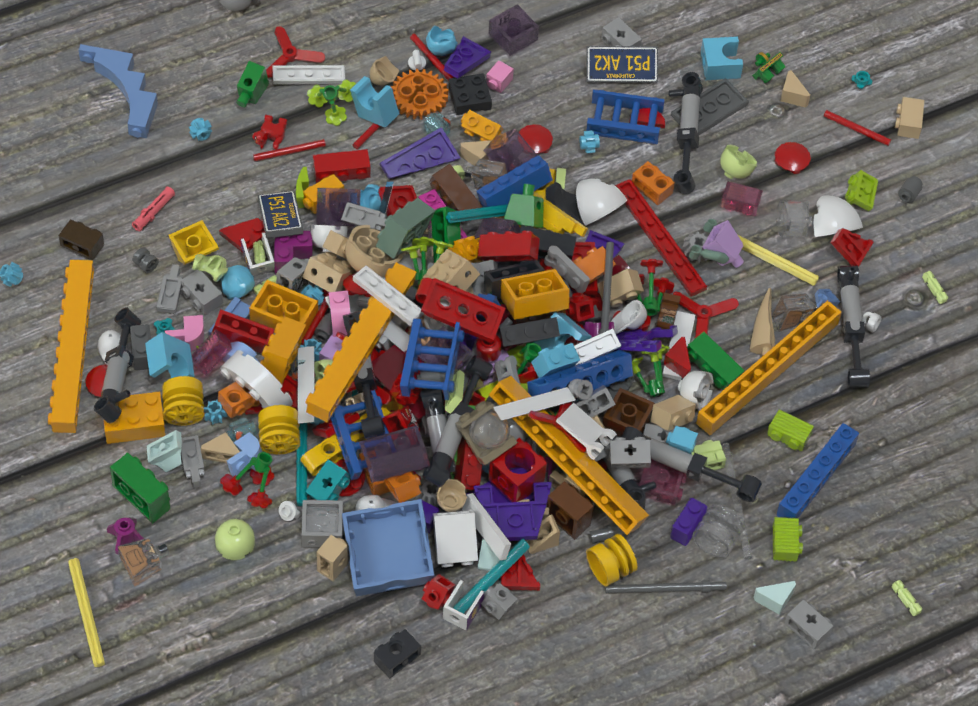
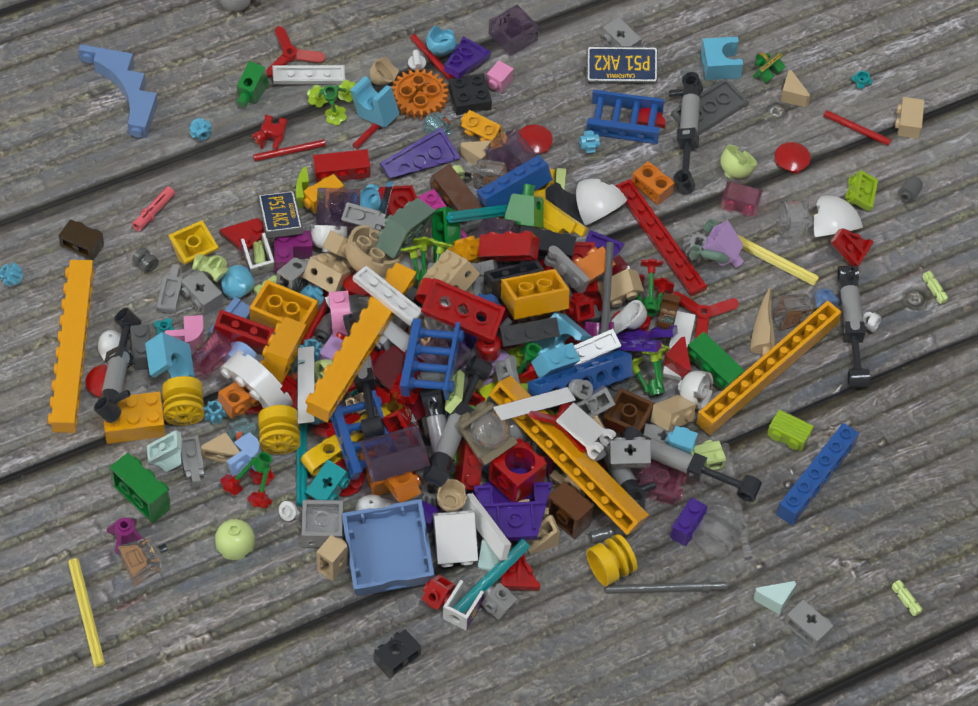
(786, 539): lime brick -> none

